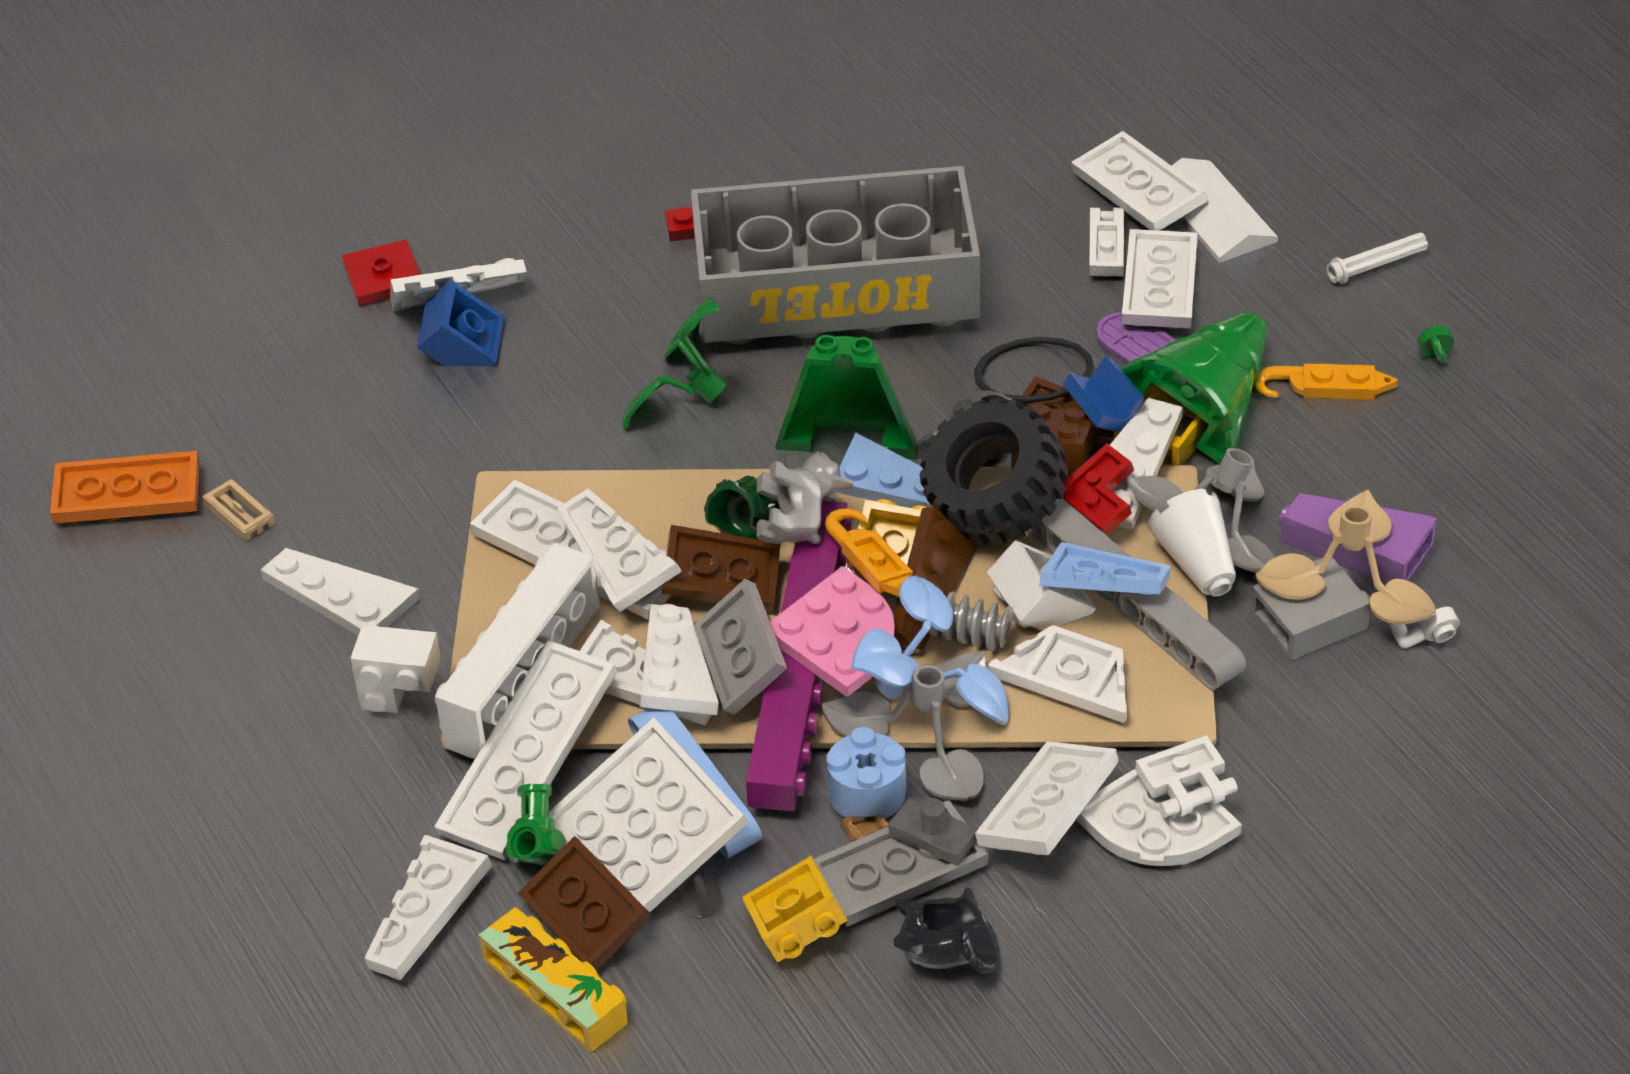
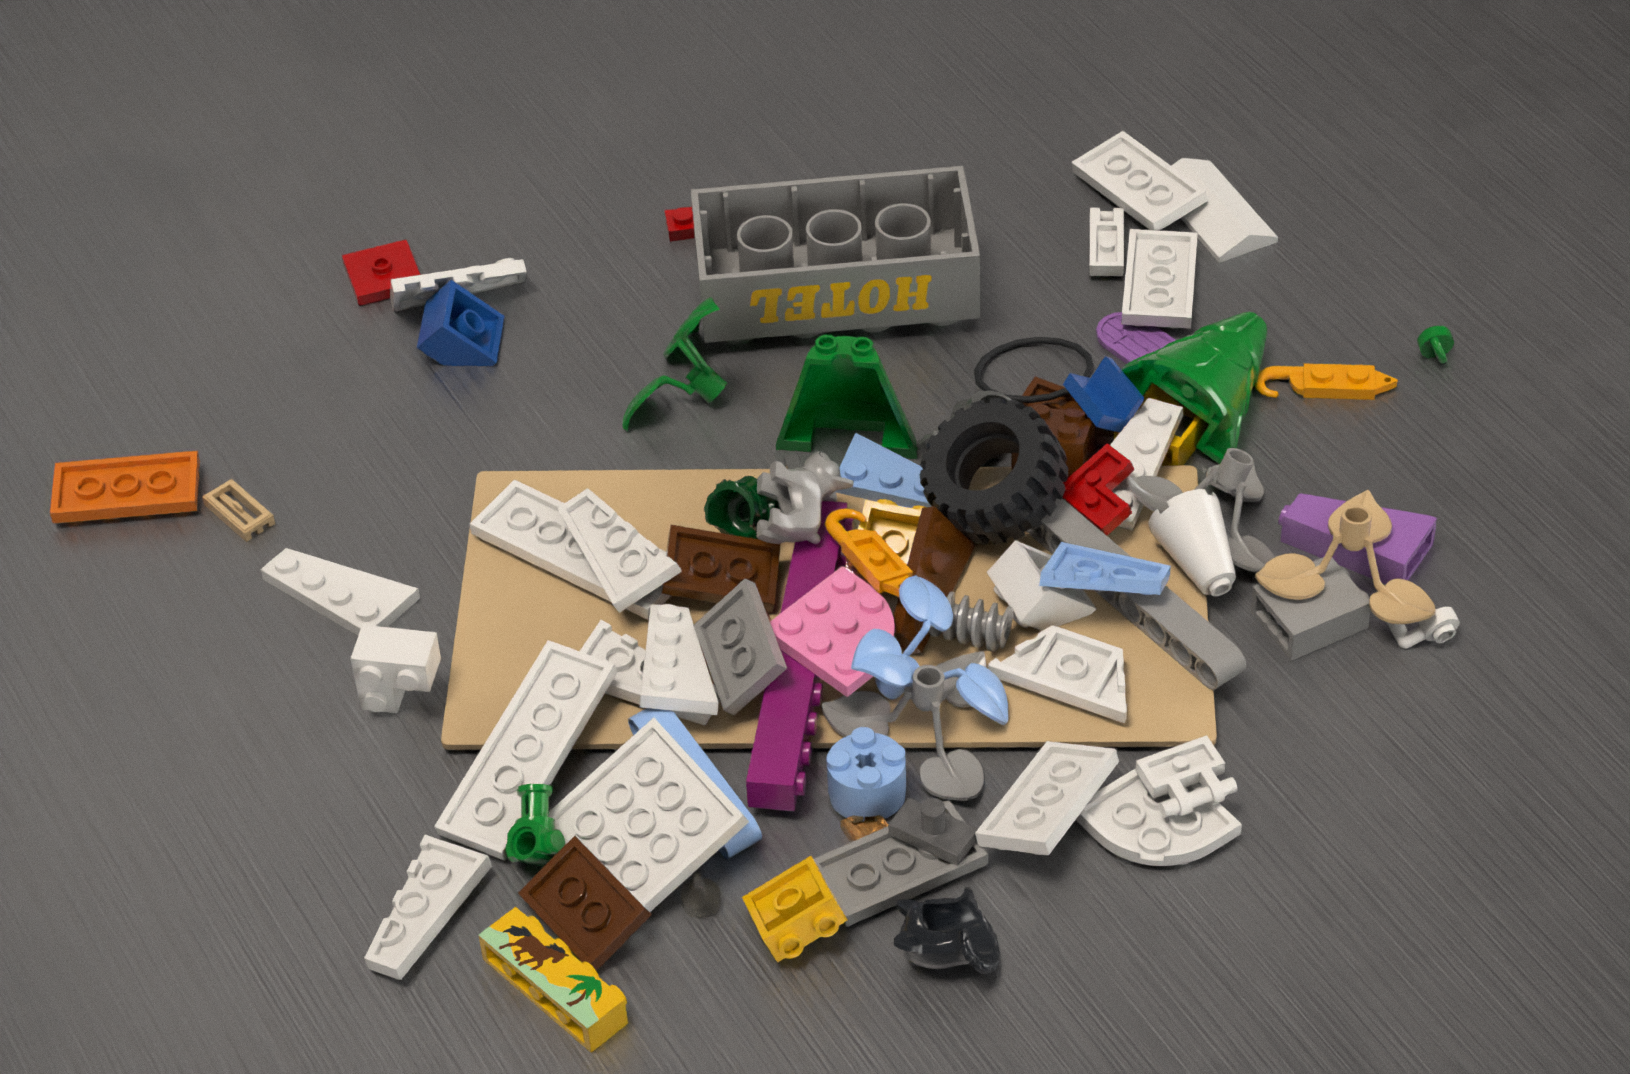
(548, 605): white brick -> none
(1340, 269): white axle -> none

